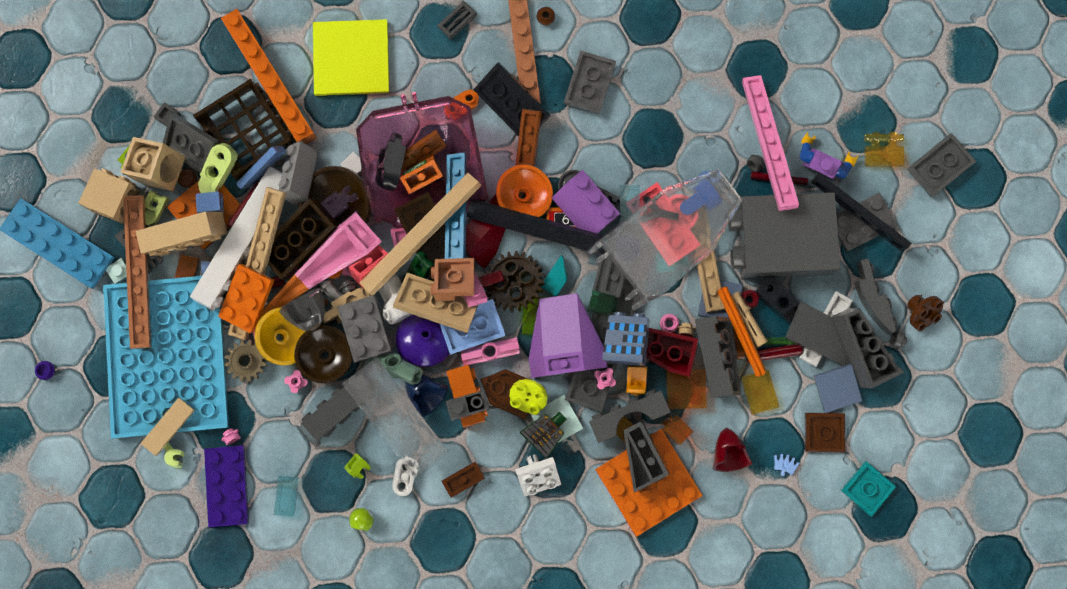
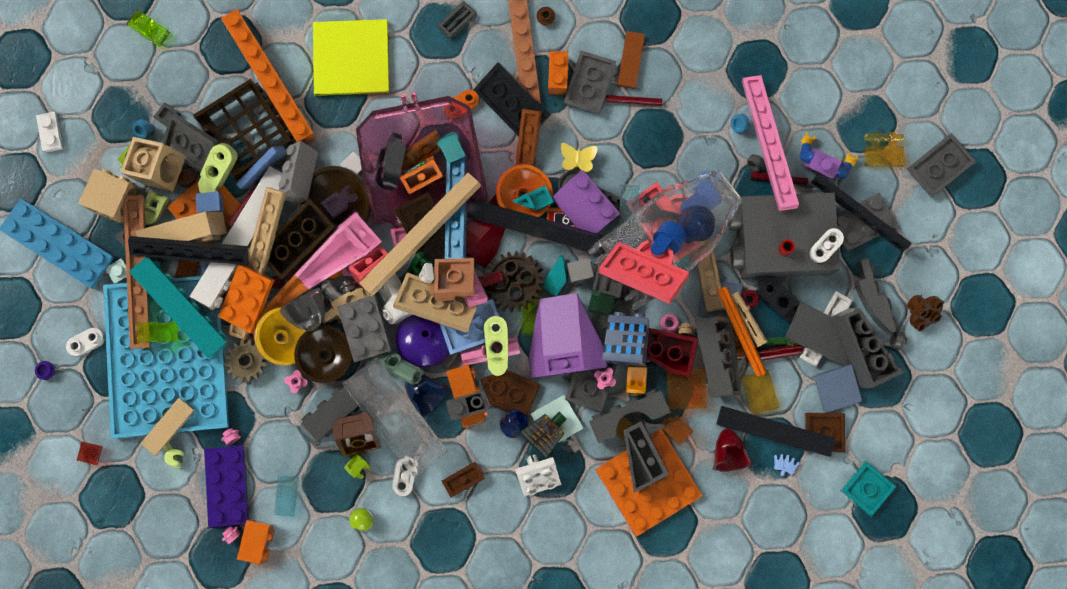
(49, 132): none -> white plate
(84, 342): none -> white plate
(89, 453): none -> clear red plate
(142, 128): none -> dark azure tile
(148, 28): none -> clear neon green slope
(157, 332): none -> clear neon green slope
(179, 309): none -> teal brick
(188, 250): none -> black tile
(230, 534): none -> bright pink plate
(255, 542): none -> orange brick
(356, 434): none -> reddish brown slope
(427, 273): none -> white tile
(451, 147): none -> teal tile
(496, 361): none -> yellowish green piece
(513, 423): none -> clear blue head
(526, 402): neon yellow plate -> none
(536, 199): none -> teal slope
(558, 72): none -> orange brick
(578, 159): none -> light yellow animal
(581, 271): none -> light grey brick
(631, 60): none -> dark orange tile
(634, 100): none -> dark red bar
(650, 264): none -> coral plate
(697, 223): none -> dark blue helmet
(740, 123): none -> dark azure tile
(775, 431): none -> black tile
(791, 246): none -> red hinge
(825, 246): none -> white plate

